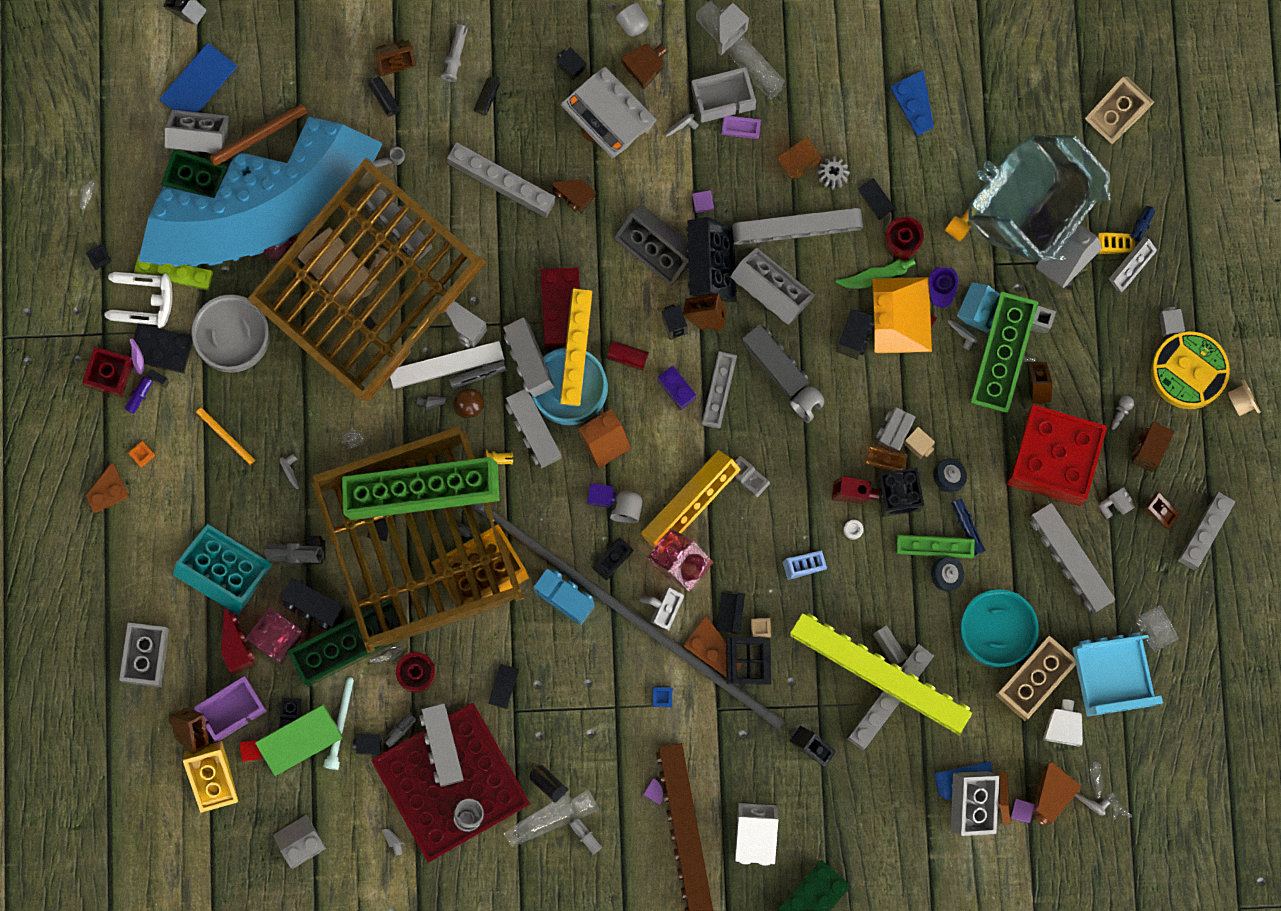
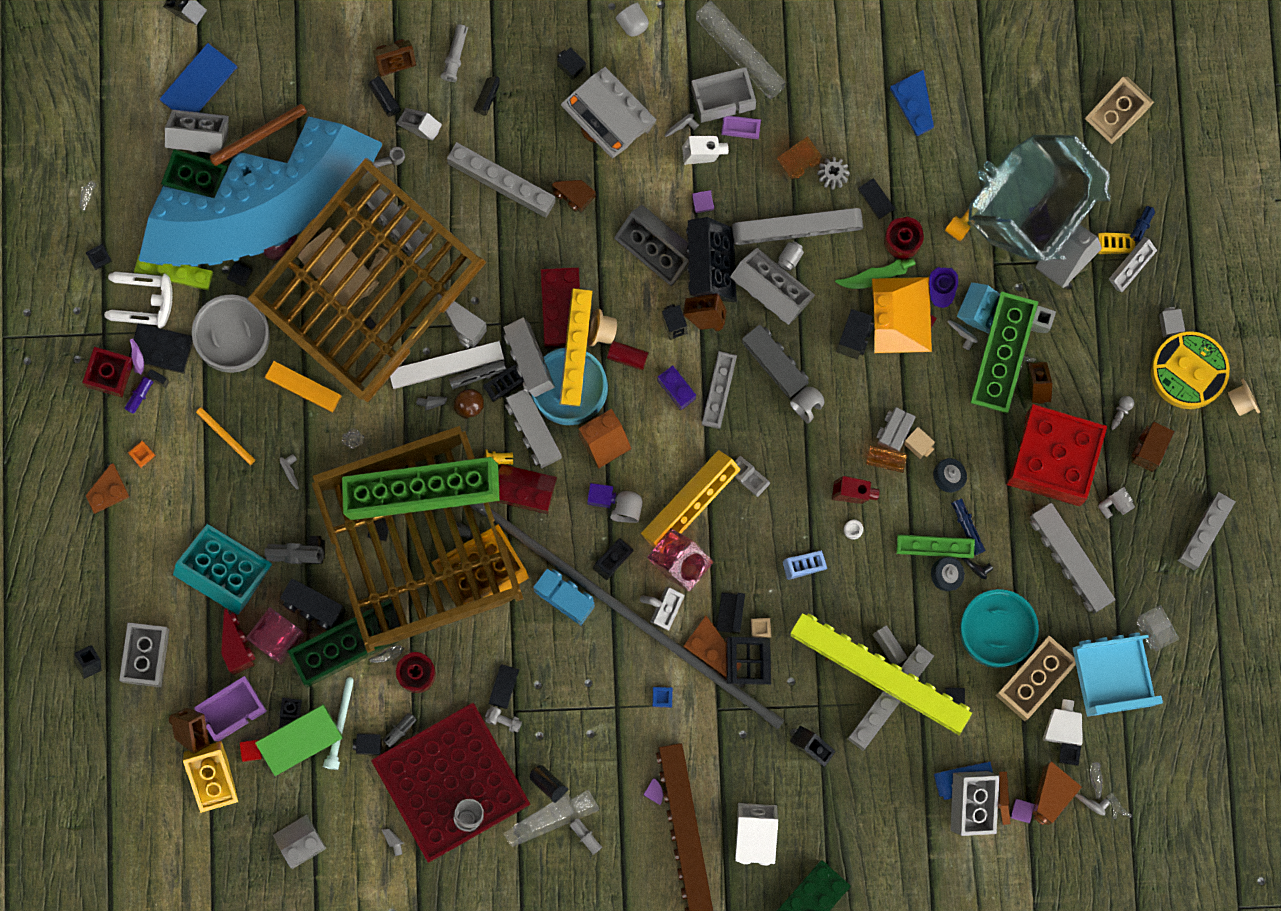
(87, 661): none -> black brick
(239, 274): none -> black tile
(303, 386): none -> light orange tile
(419, 123): none -> light grey slope
(442, 744): light grey brick -> none
(493, 716): none -> light grey bar
(508, 389): none -> black slope
(525, 489): none -> dark red slope
(601, 328): none -> tan piece
(644, 63): reddish brown torso -> none
(702, 149): none -> white torso
(731, 26): light grey slope -> none
(790, 256): none -> light grey brick
(900, 492): black brick -> none
(957, 694): none -> black tile
(979, 571): none -> black bar
(1069, 754): none -> black tile
(1161, 511): reddish brown slope -> none

